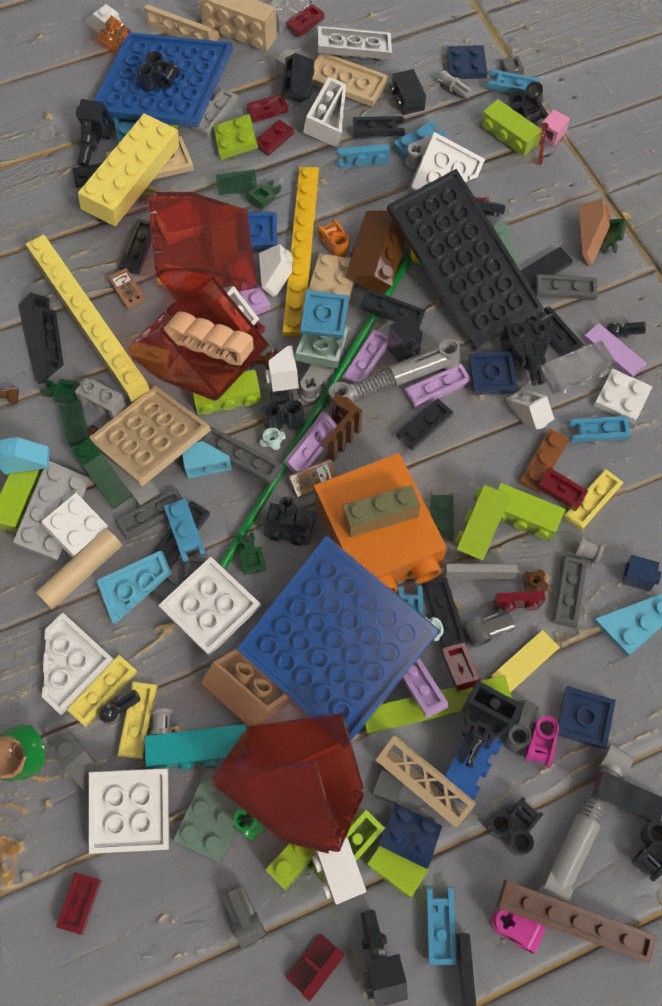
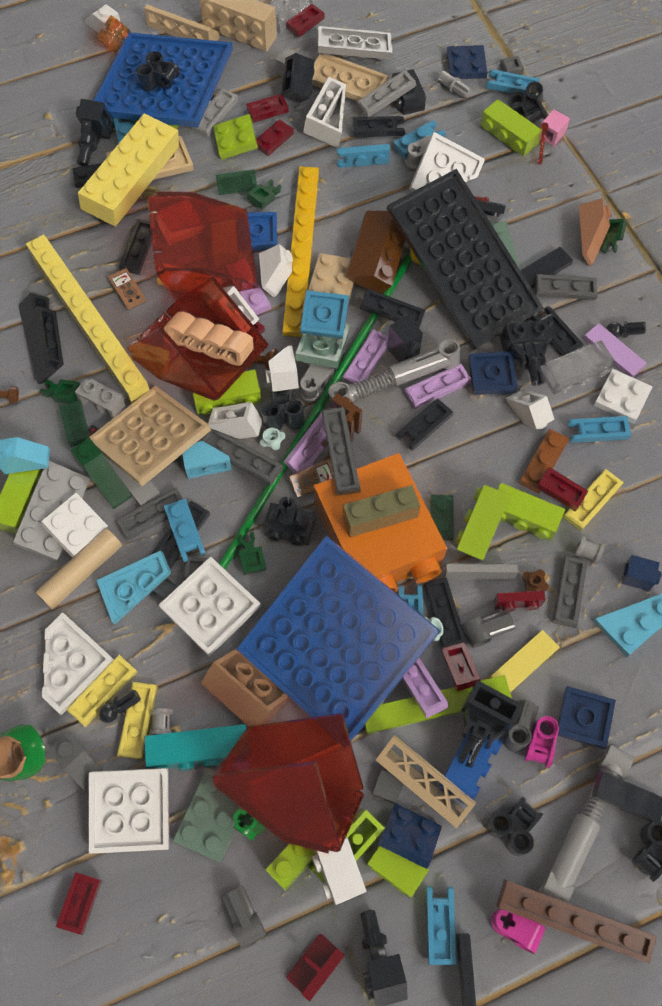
(236, 420): none -> white slope
(334, 238): orange piece -> none
(341, 451): none -> dark grey tile
(387, 93): none -> light grey tile

